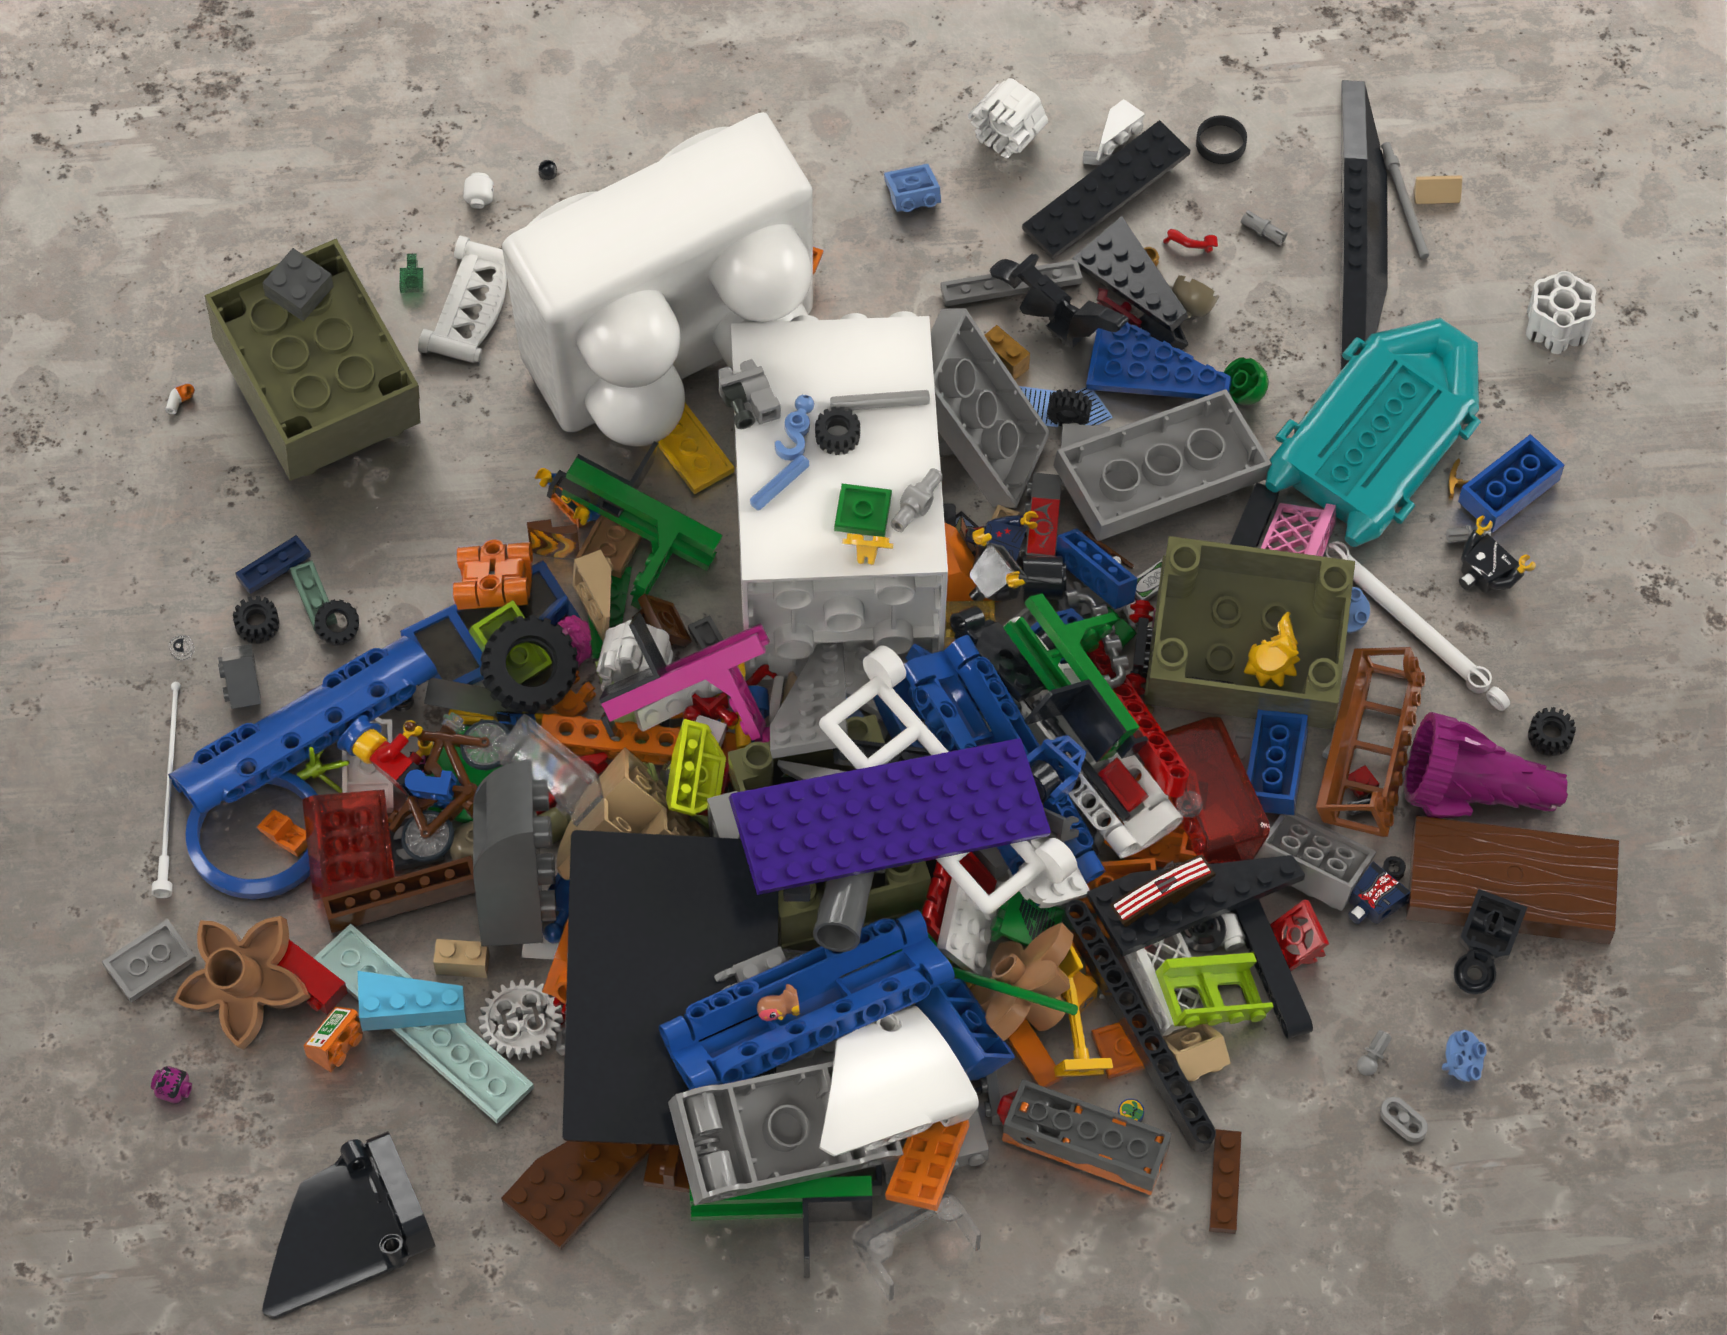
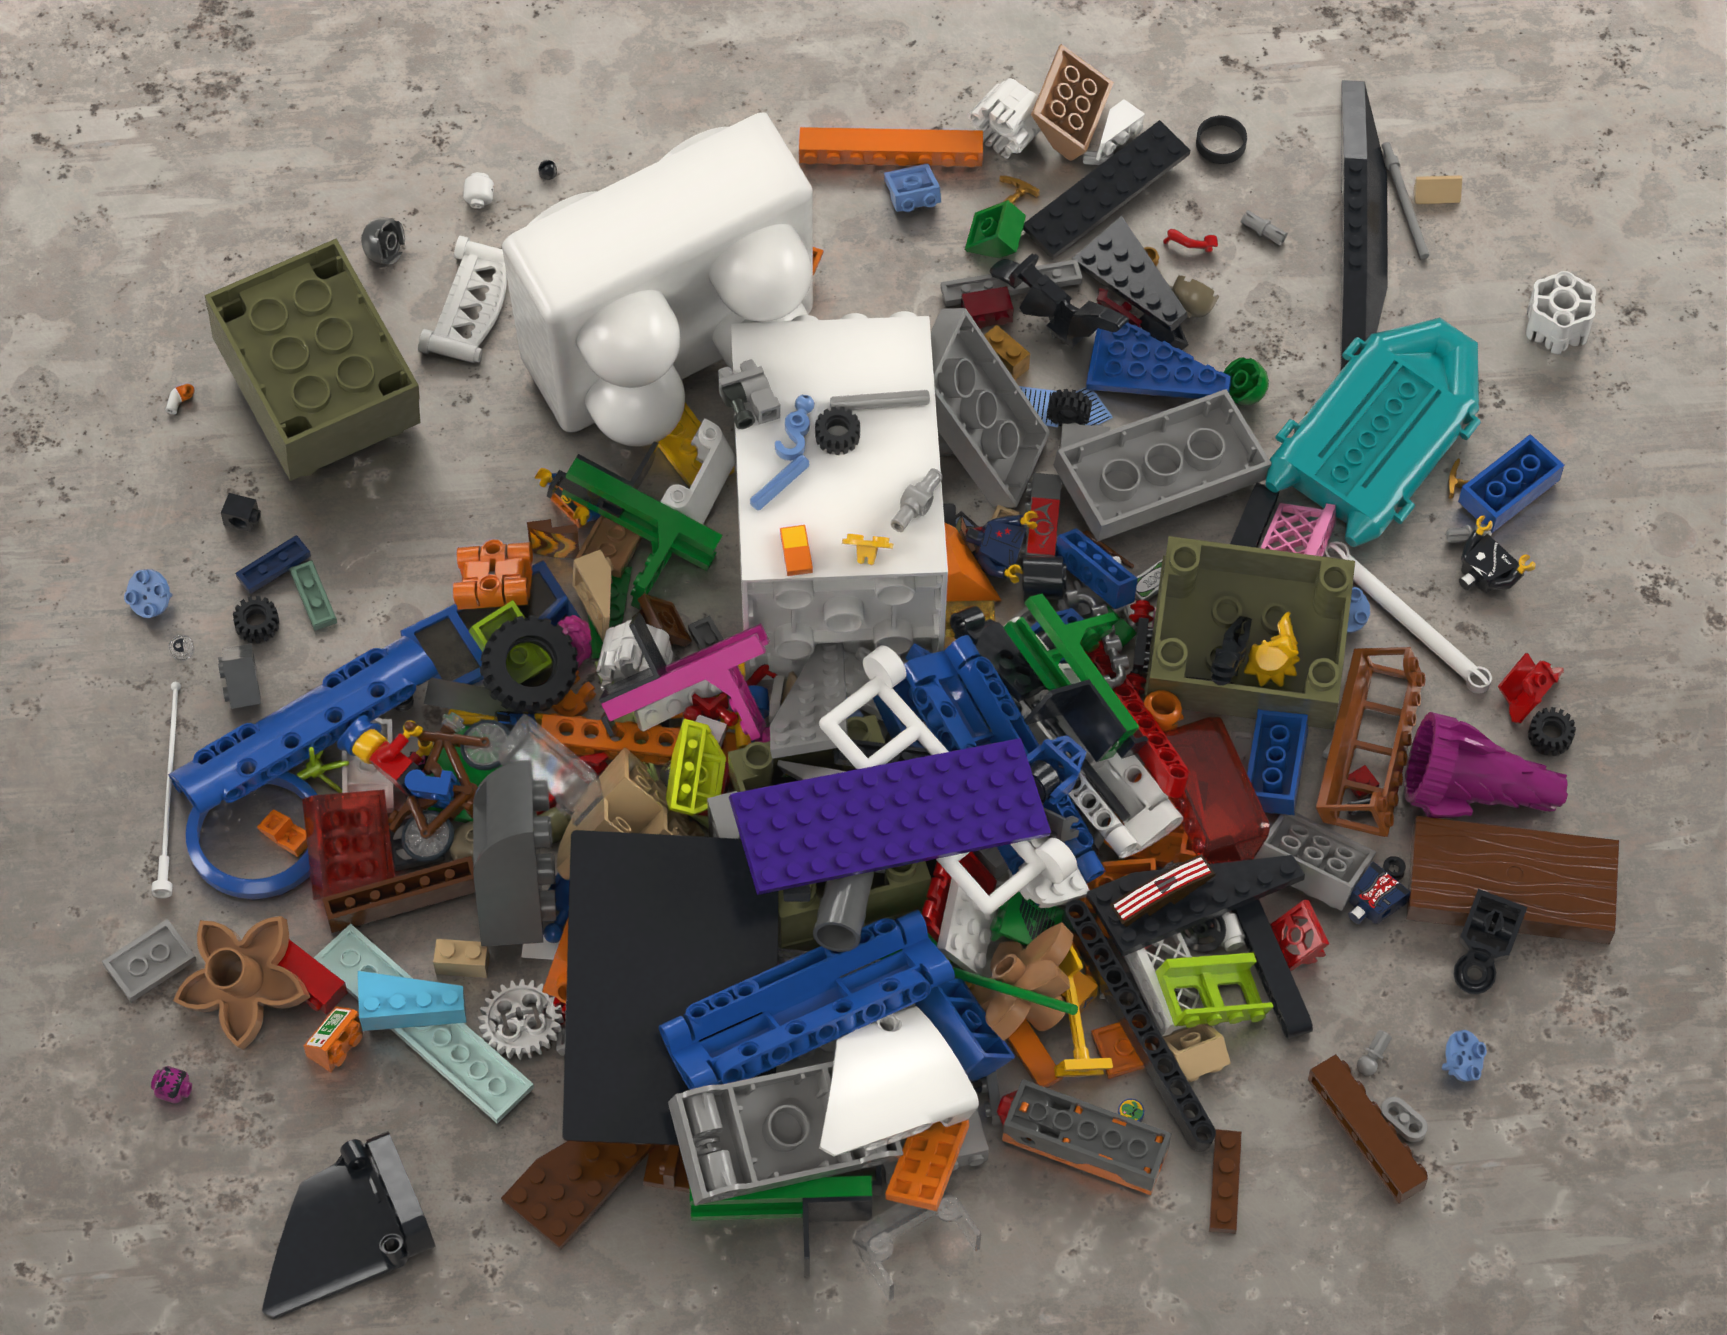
(139, 588): none -> medium blue plate
(240, 512): none -> black brick
(298, 284): dark grey brick -> none
(336, 637): black tyre -> none
(382, 240): none -> dark grey cylinder
(411, 277): clear green plate -> none
(717, 464): none -> white windscreen
(753, 966): light grey hinge -> none
(777, 1007): nougat animal -> none
(796, 550): none -> orange tile
(863, 510): green tile -> none
(890, 146): none -> orange brick
(989, 306): none -> dark red brick
(994, 571): torso -> none
(996, 230): none -> green slope
(1024, 188): none -> pearl gold piece
(1071, 103): none -> medium nougat slope
(1123, 784): red tile -> none
(1164, 708): none -> orange piece
(1189, 804): clear tile -> none
(1232, 652): none -> black arm
(1368, 1128): none -> reddish brown brick
(1498, 698): white tile -> none
(1527, 685): none -> red piece

